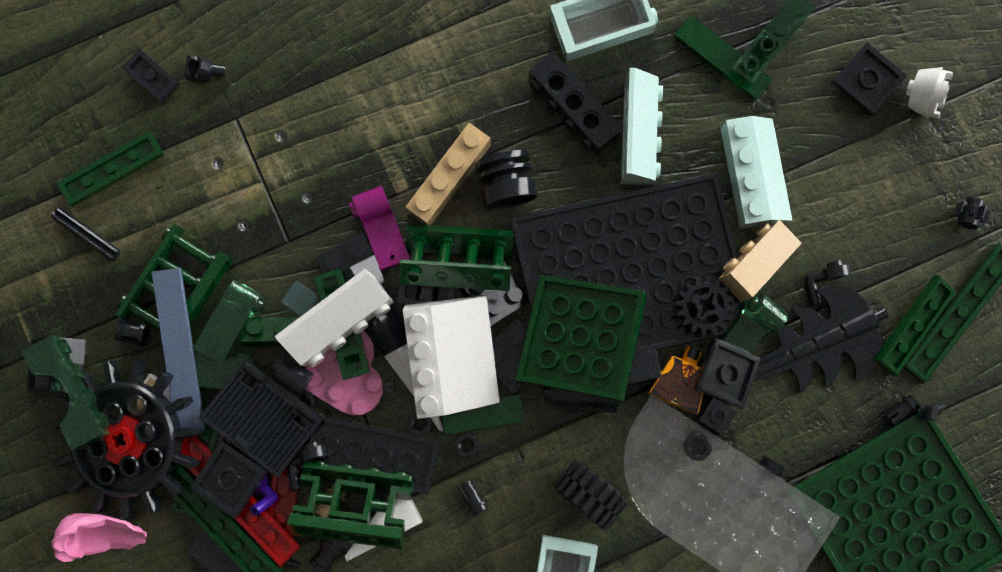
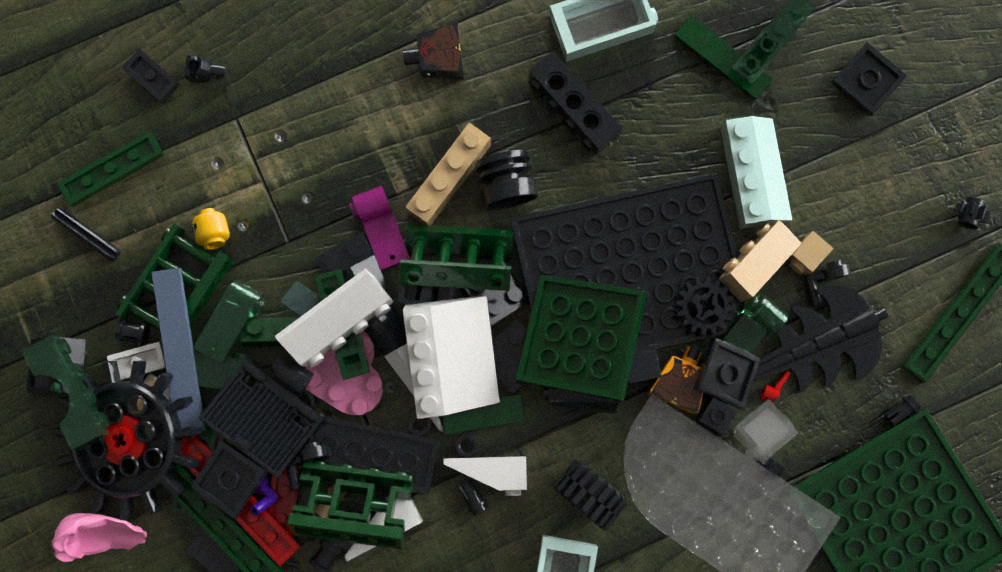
(151, 353): none -> white plate
(210, 229): none -> yellow head
(437, 53): none -> torso
(497, 472): none -> white slope
(640, 128): light aqua slope -> none
(697, 446): black tile -> none
(764, 432): none -> clear plate
(773, 393): none -> red hand
(809, 254): none -> tan brick
(915, 325): dark green tile -> none
(929, 91): white cone -> none
(930, 412): black hand -> none

